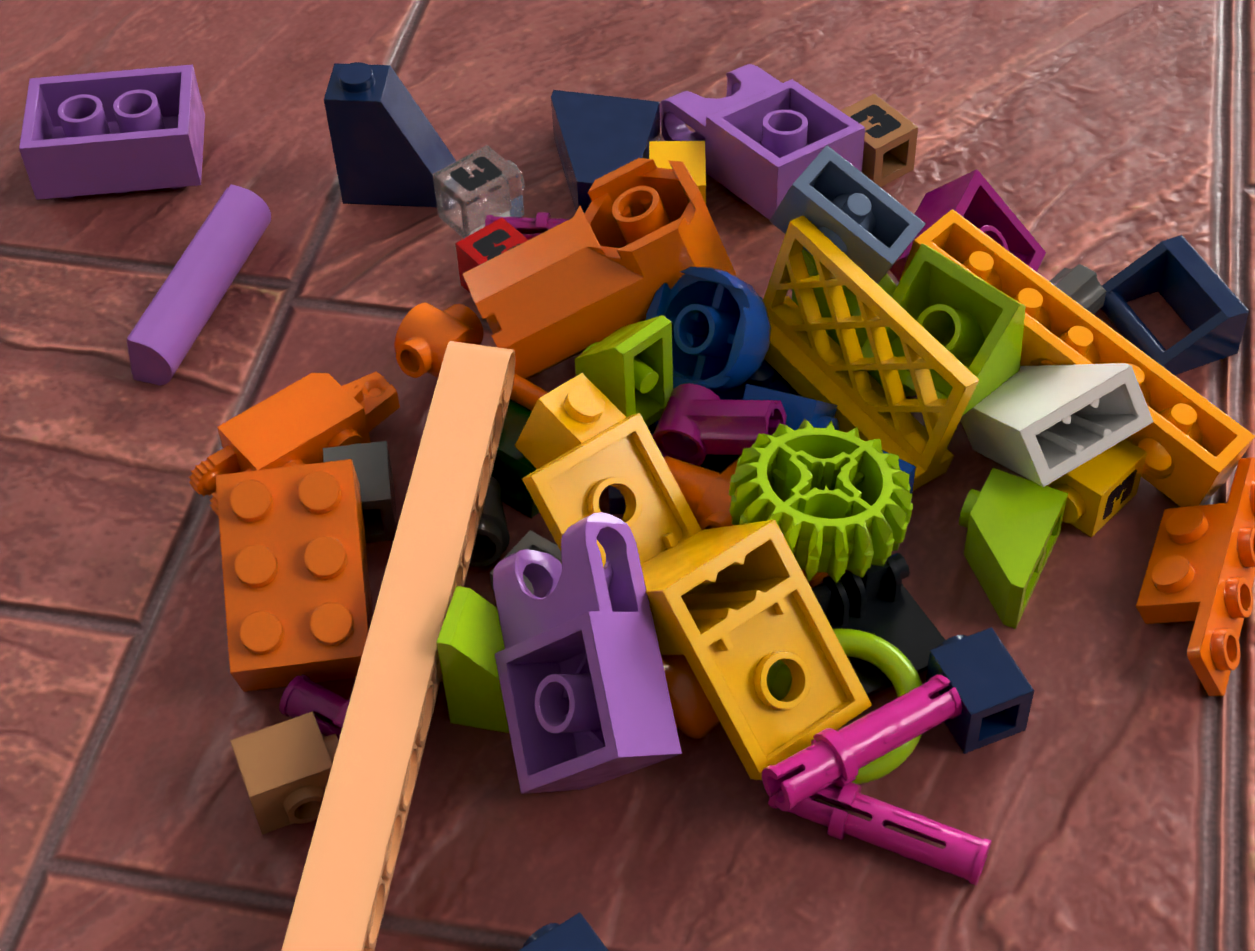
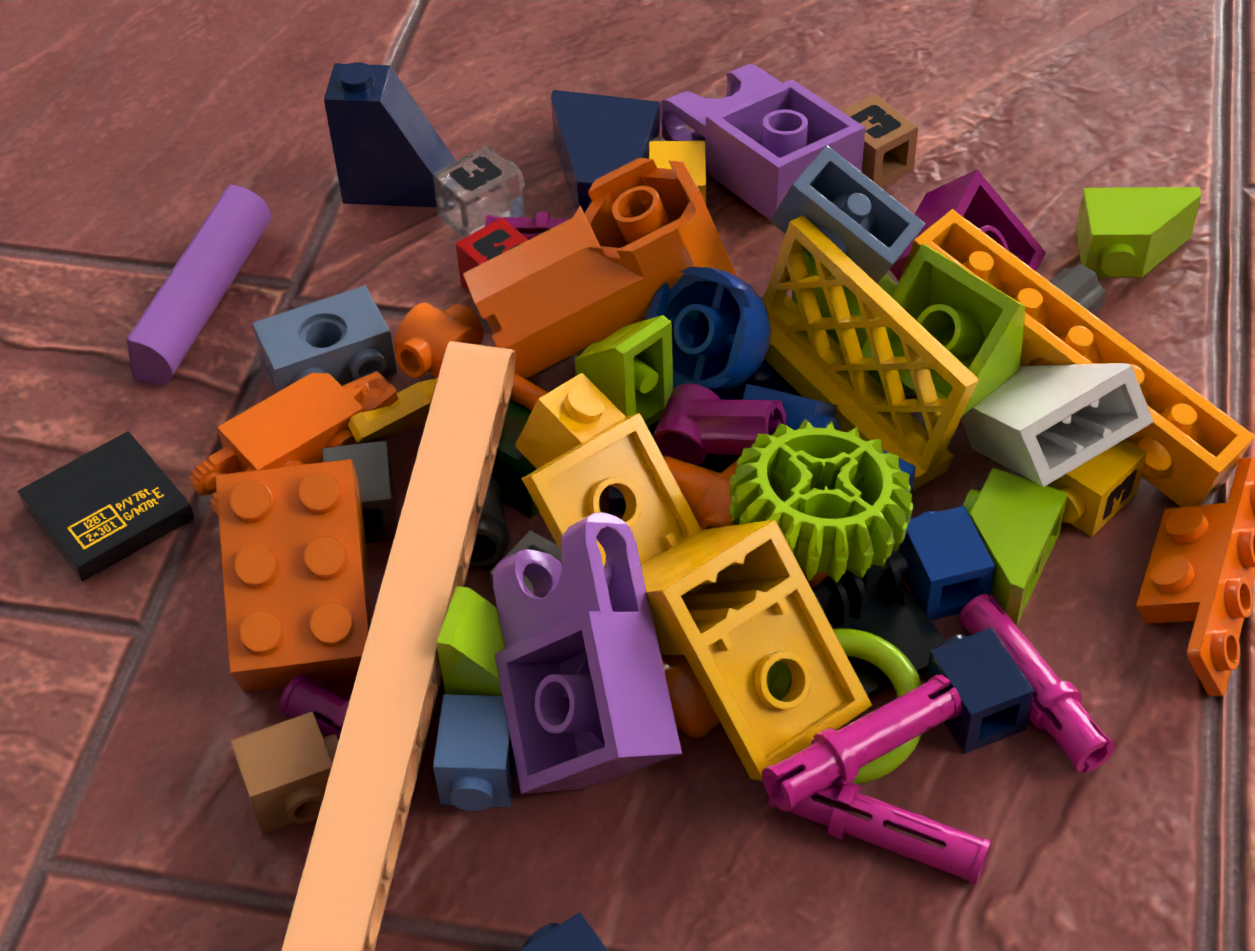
(105, 505): none -> black tile
(113, 132): medium lavender brick -> none
(329, 336): none -> sand blue brick
(405, 414): none -> yellow tile
(474, 753): none -> medium blue brick
(945, 561): none -> blue brick
(1055, 703): none -> dark pink pin
(1133, 228): none -> lime slope
(1193, 293): dark blue tile -> none

